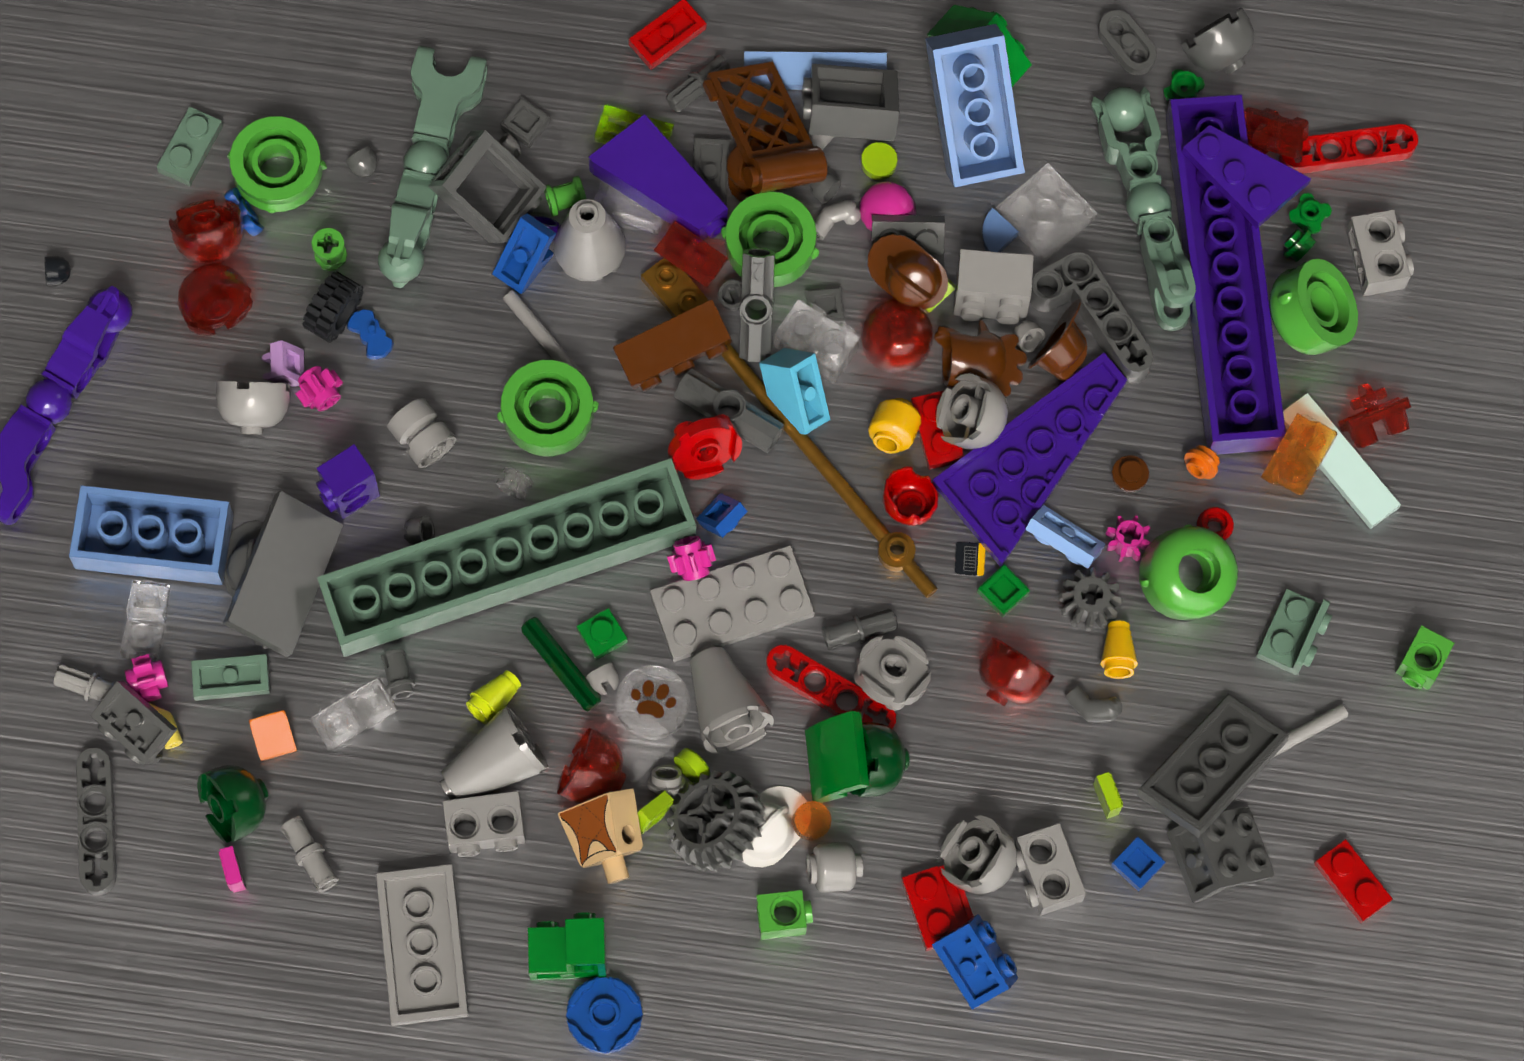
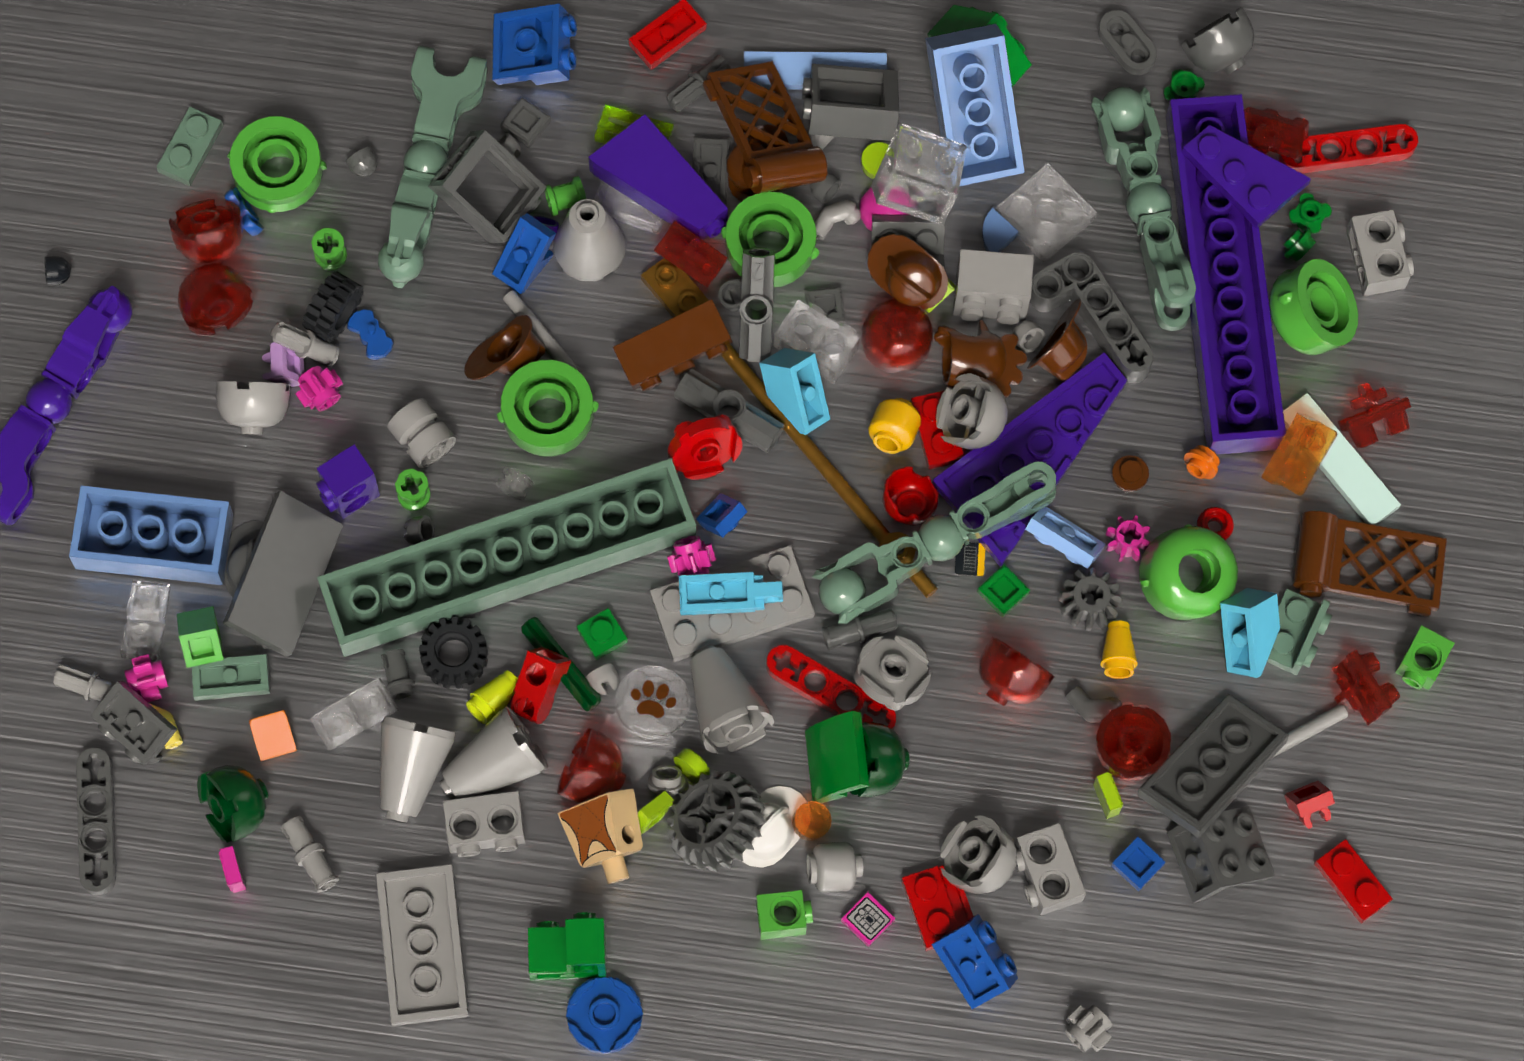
(200, 636): none -> bright green brick
(305, 344): none -> light grey axle
(409, 765): none -> light grey cone
(420, 483): none -> bright green bush
(447, 631): none -> black tyre
(505, 350): none -> reddish brown piece
(533, 45): none -> blue plate
(538, 684): none -> red leg
(726, 593): none -> medium azure hinge
(868, 919): none -> tile
(920, 174): none -> clear slope
(937, 540): none -> sand green piece
(1088, 1028): none -> light grey gear
(1132, 743): none -> clear red cylinder
(1249, 630): none -> medium azure slope
(1309, 800): none -> red tile
(1321, 557): none -> reddish brown piece
(1361, 688): none -> clear red hips

